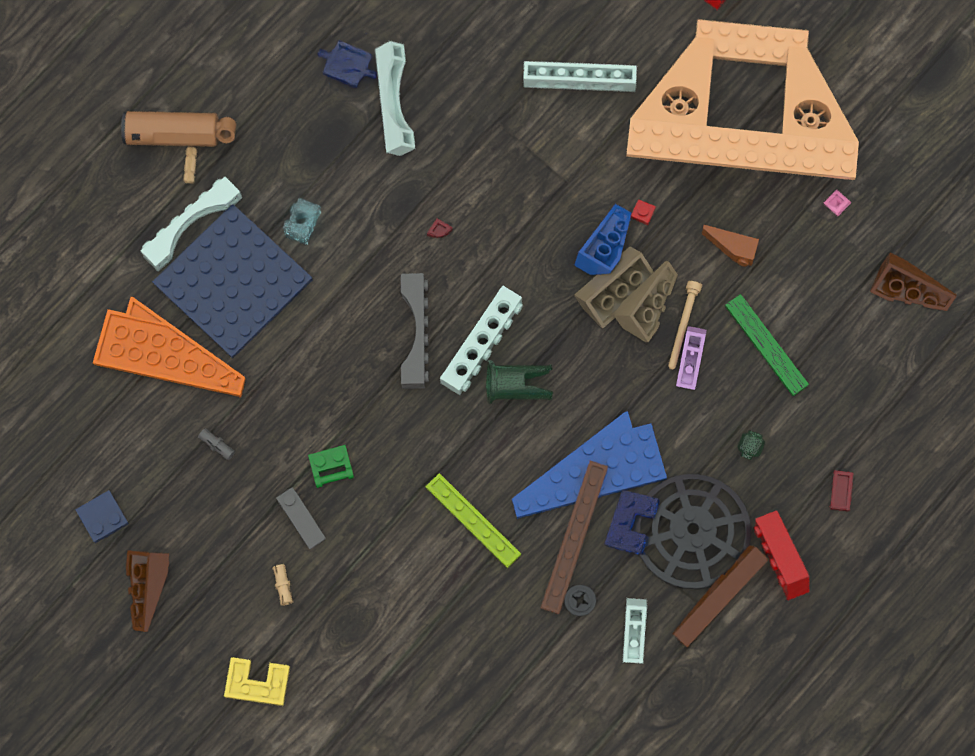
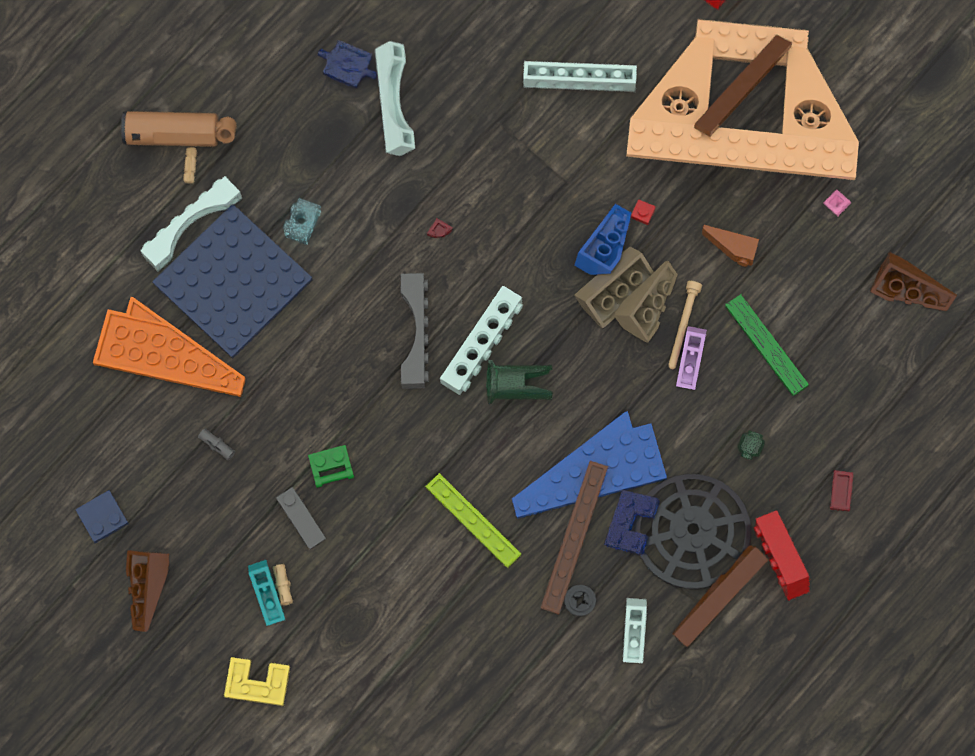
(266, 592): none -> teal slope
(743, 85): none -> reddish brown tile

